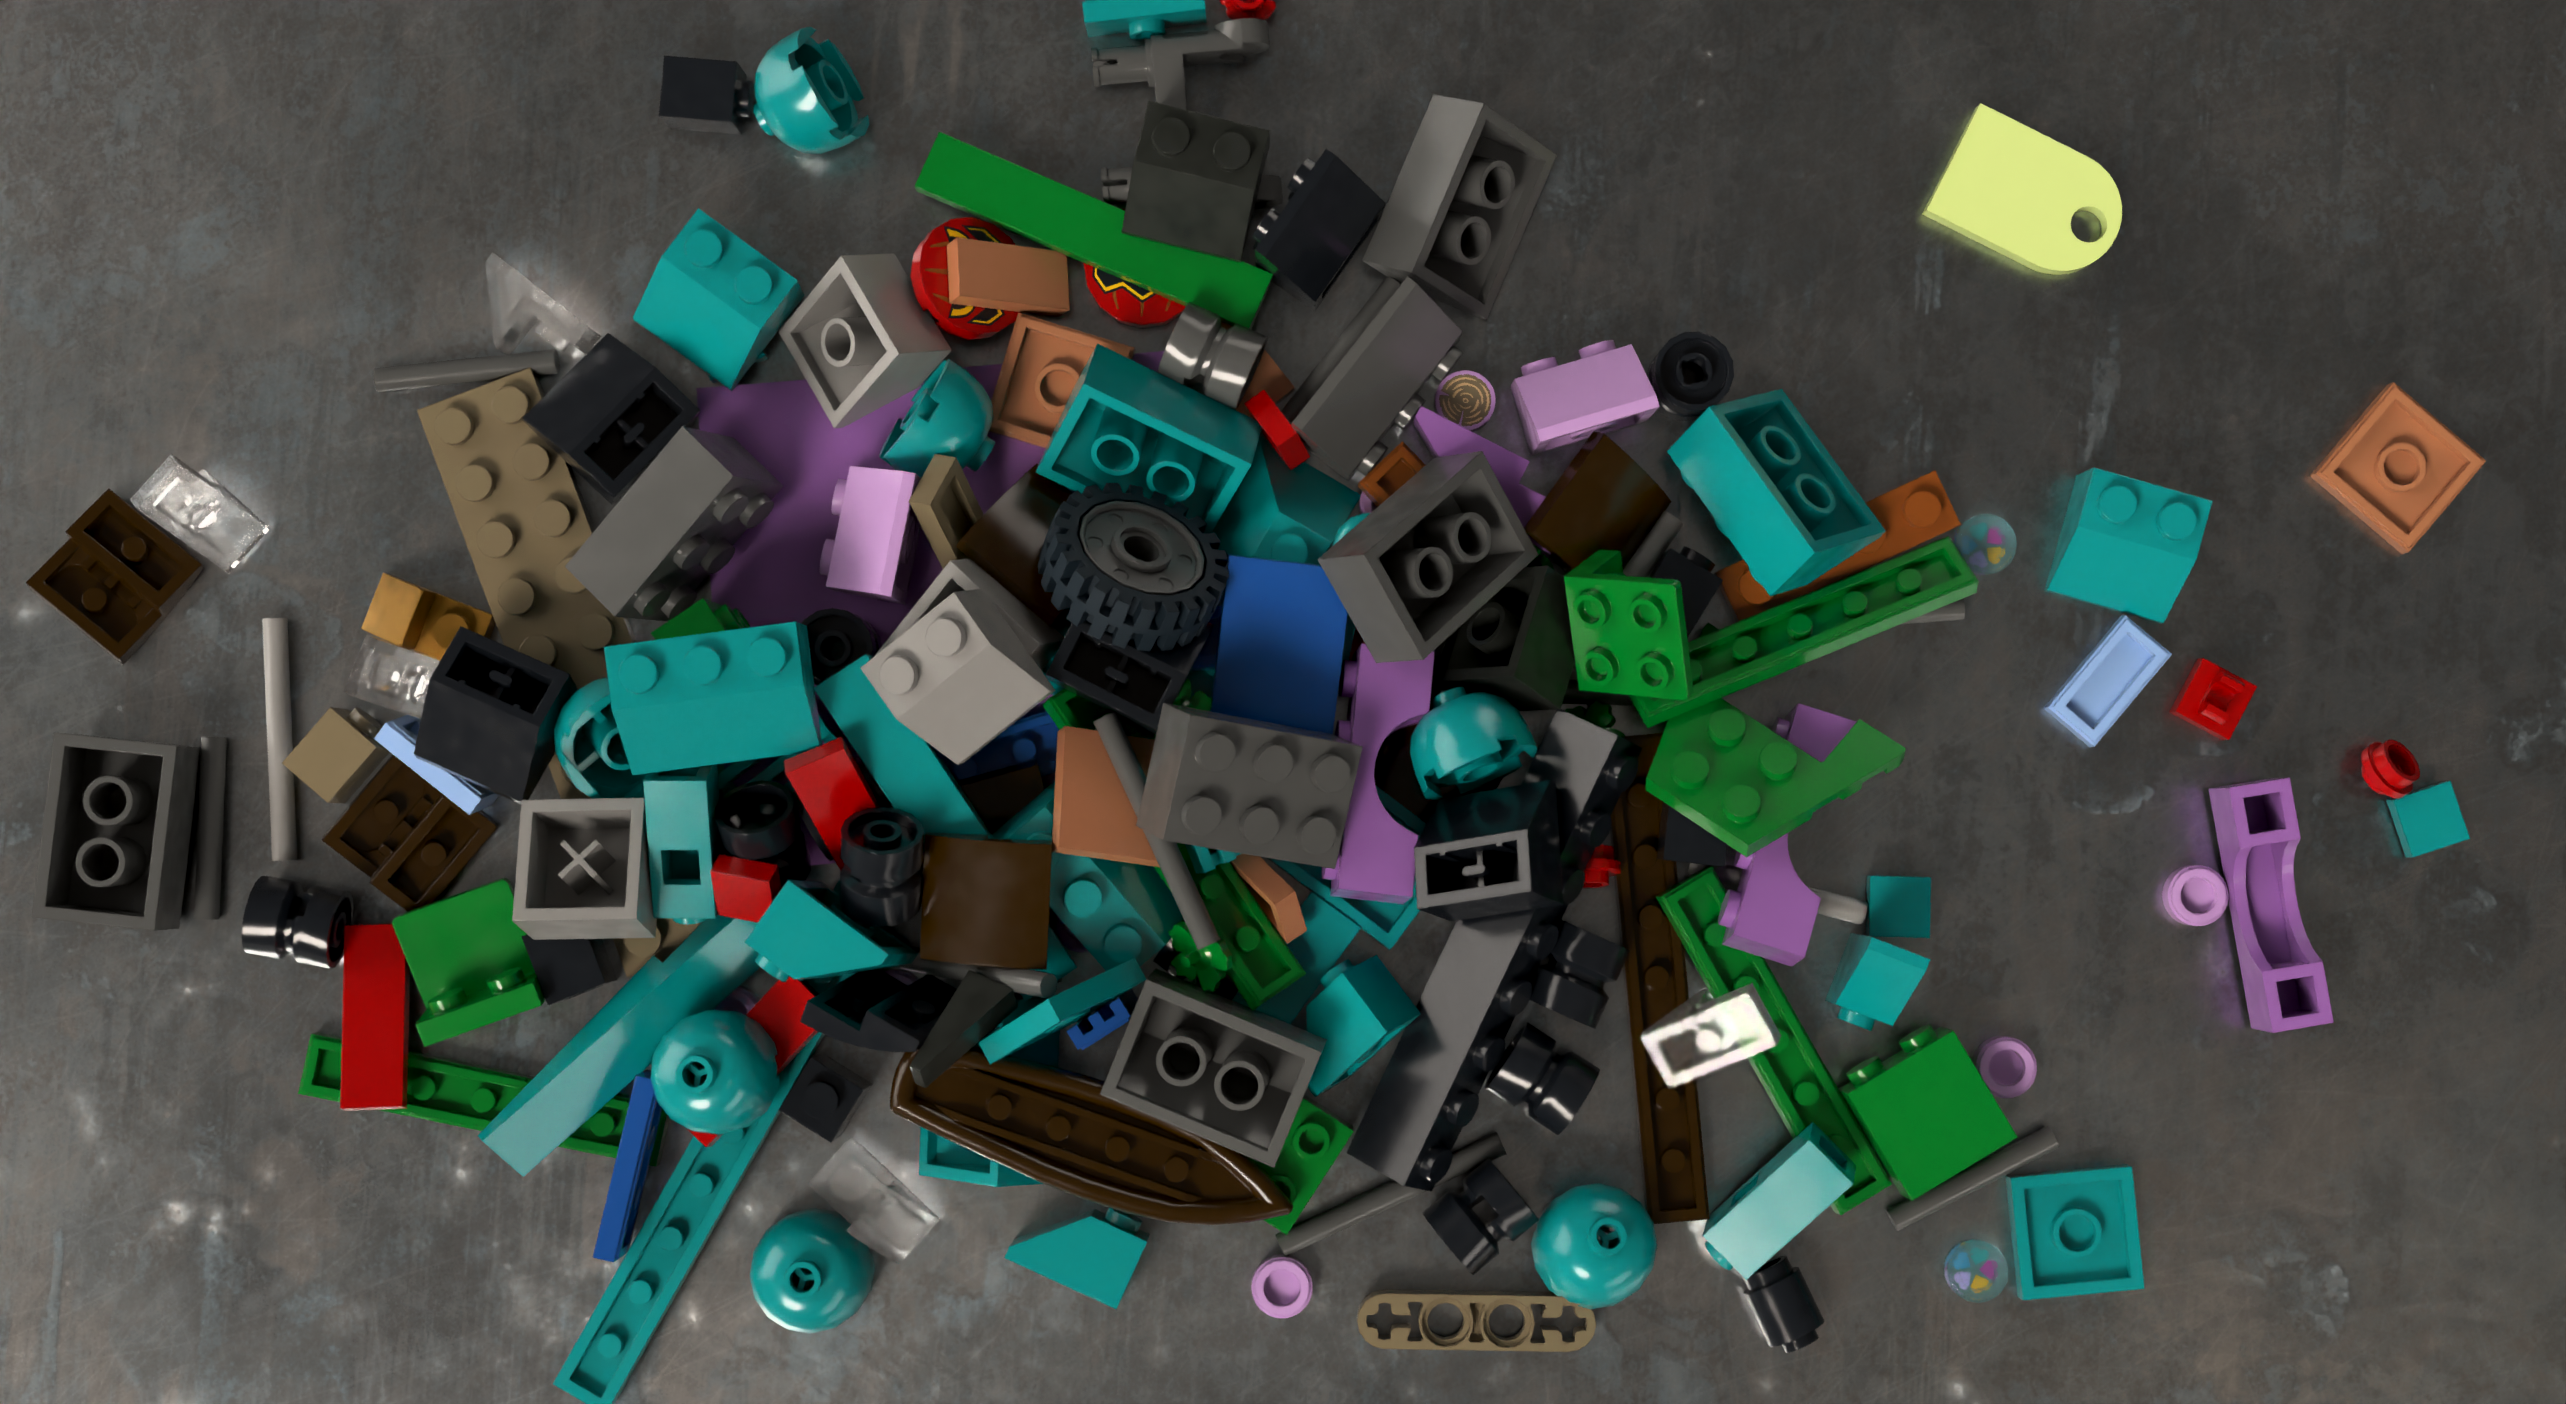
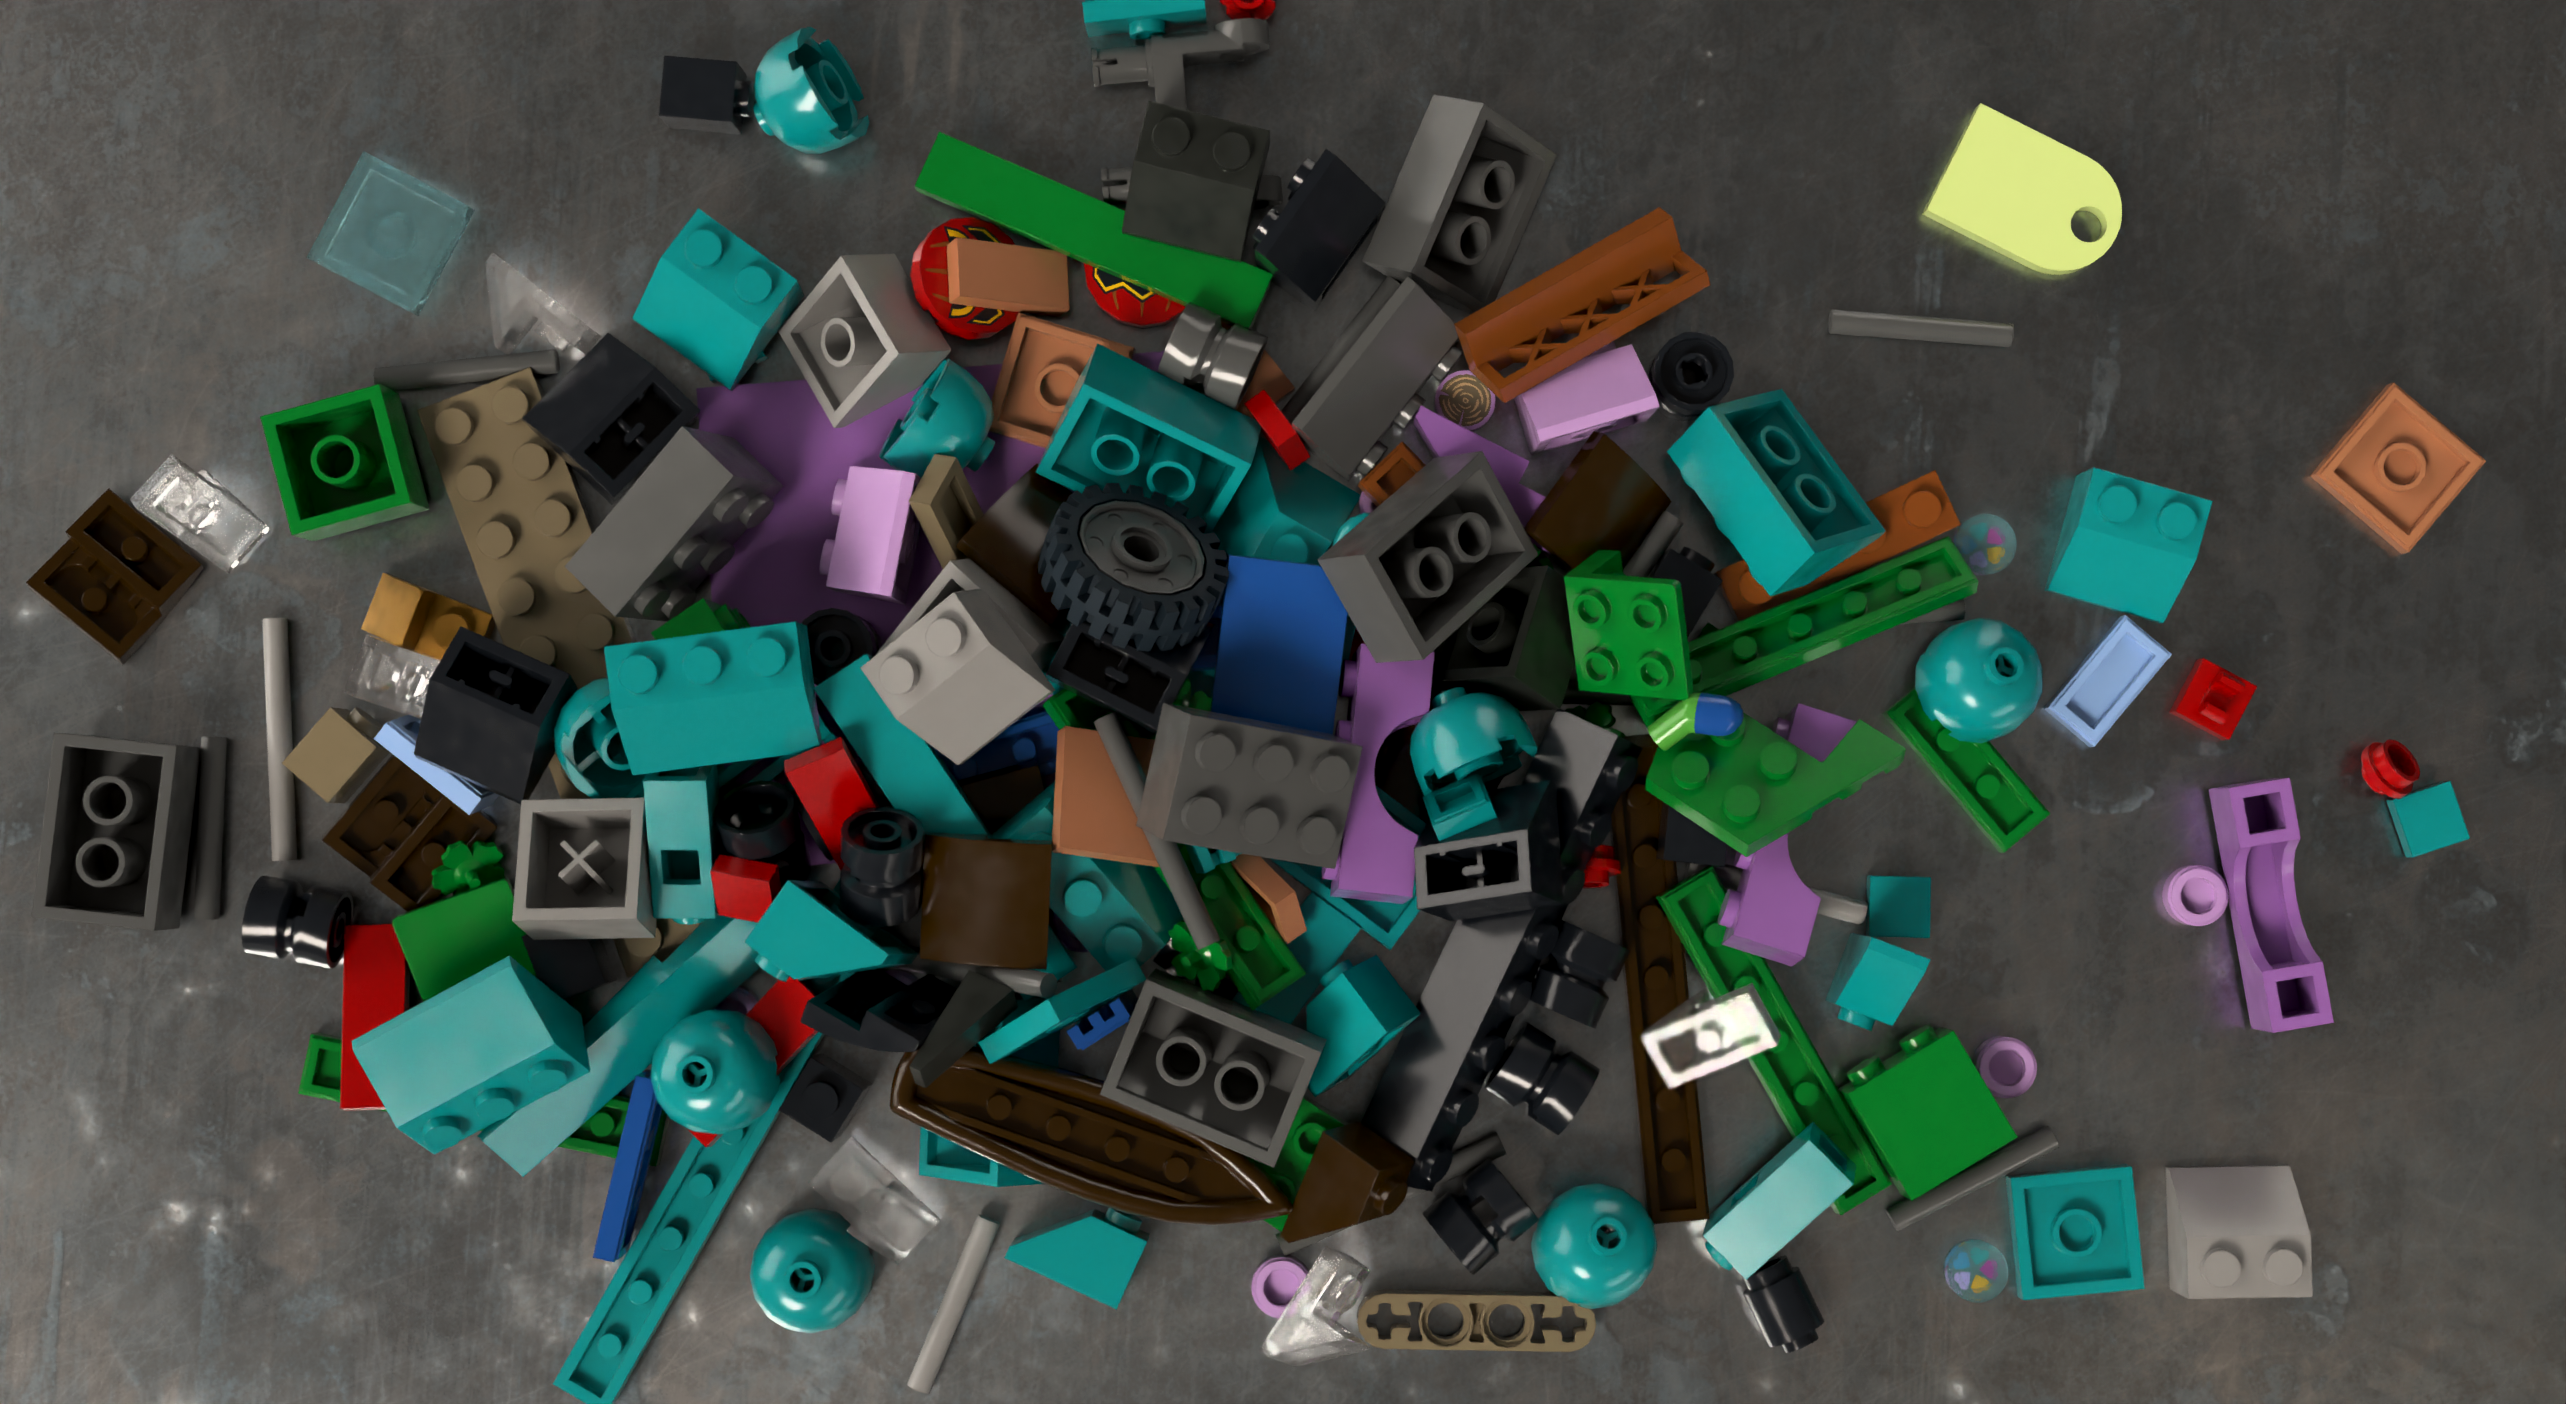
(344, 463): none -> green brick
(390, 233): none -> clear light blue tile
(467, 868): none -> green plant
(473, 1054): none -> teal slope
(953, 1304): none -> light grey bar
(1309, 1324): none -> clear slope
(1348, 1183): none -> dark brown slope
(1459, 806): none -> teal tile
(1573, 300): none -> dark orange fence
(1699, 715): none -> arm
(1920, 328): none -> dark grey bar
(1971, 774): none -> green tile
(1979, 679): none -> teal cylinder
(2237, 1233): none -> light grey slope

